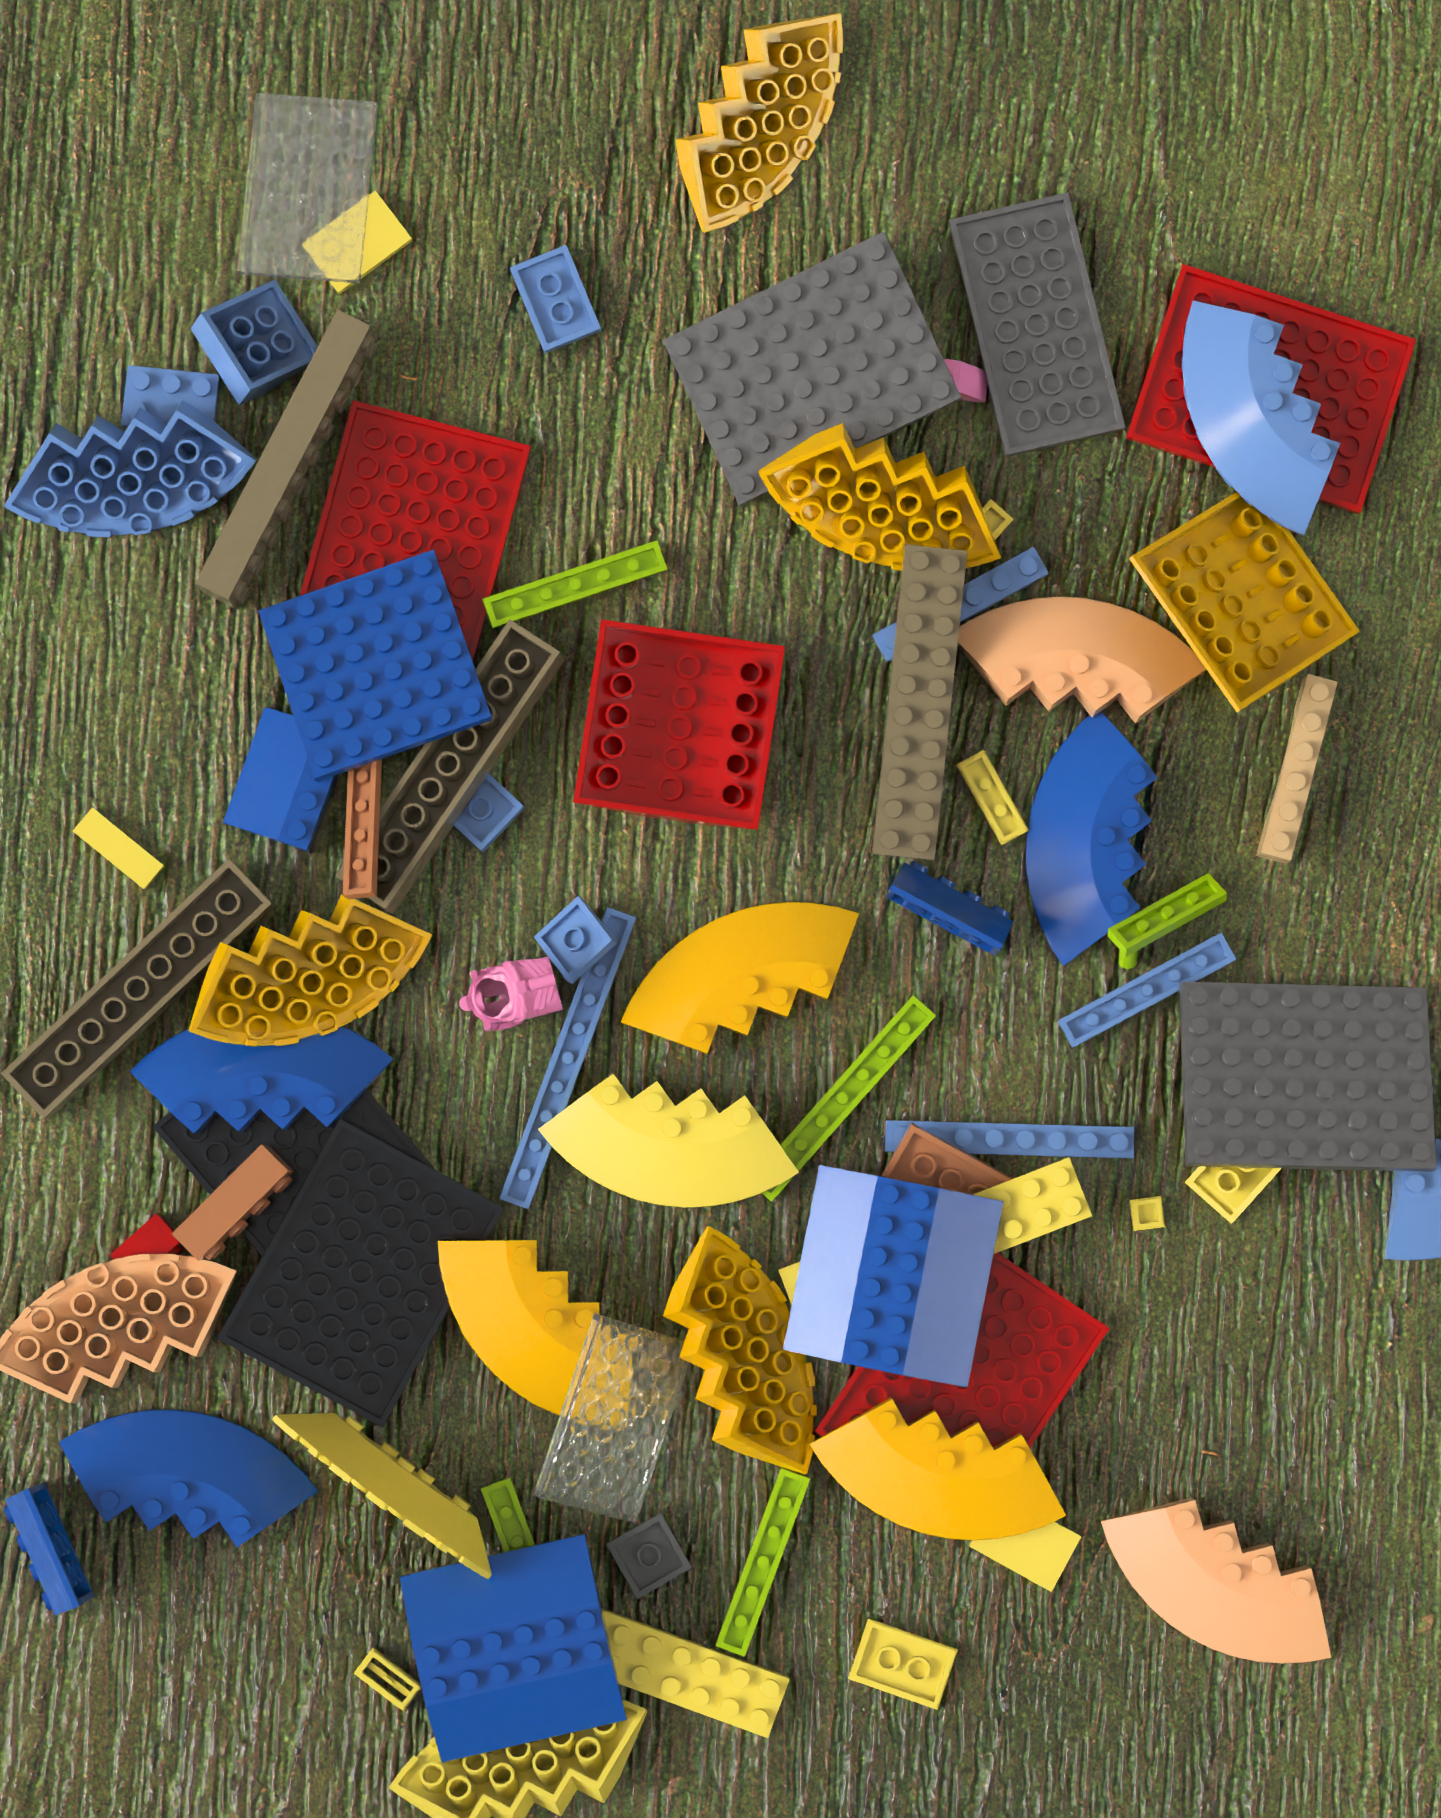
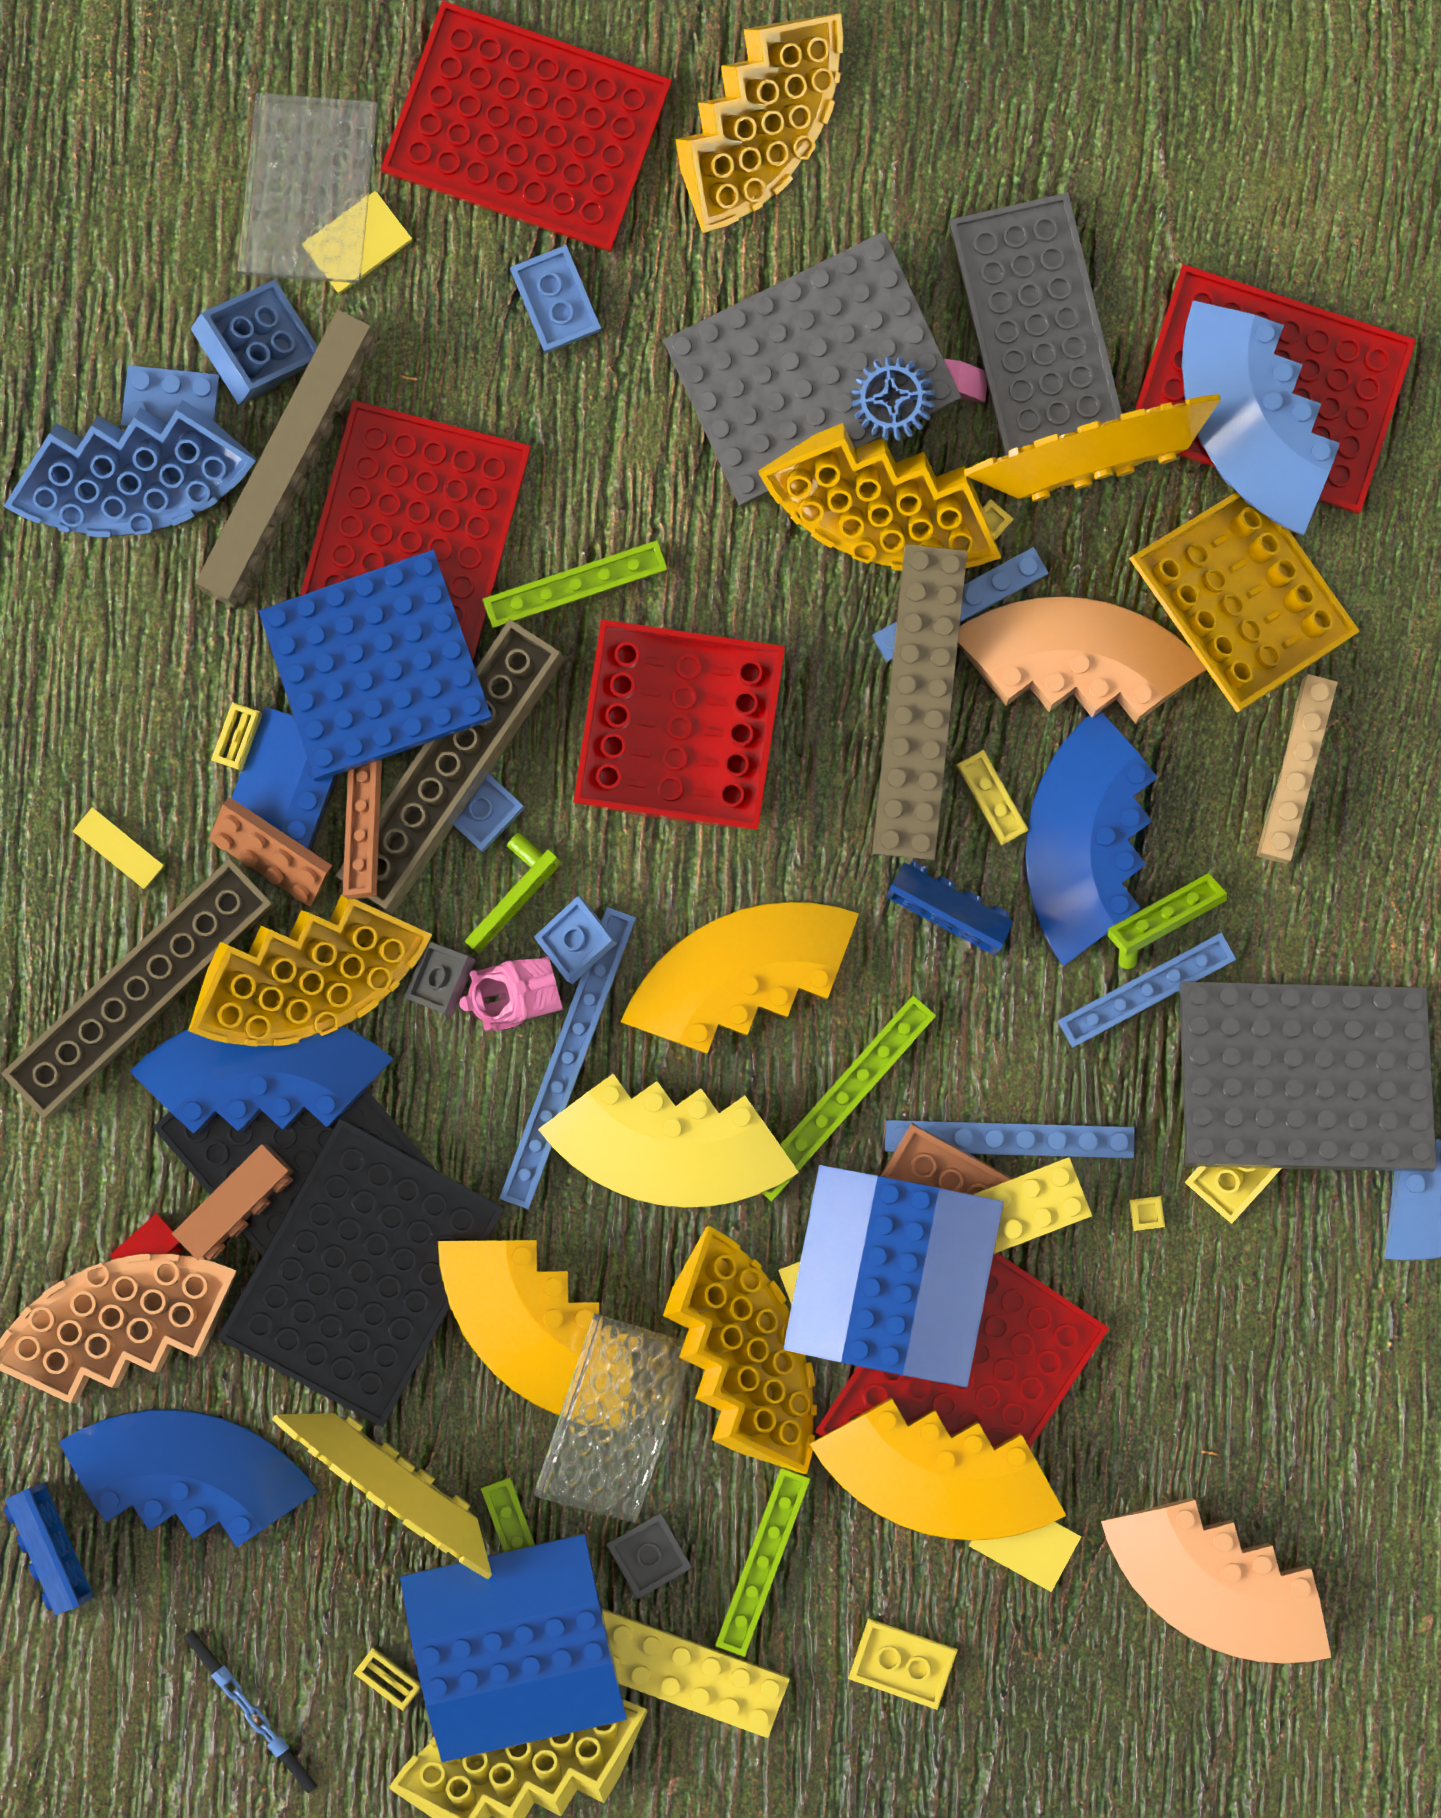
(247, 739): none -> light yellow tile
(270, 852): none -> nougat plate
(276, 1744): none -> piece
(439, 978): none -> dark grey plate
(526, 126): none -> red plate
(540, 870): none -> lime piece
(879, 399): none -> medium blue gear
(1096, 450): none -> yellow brick

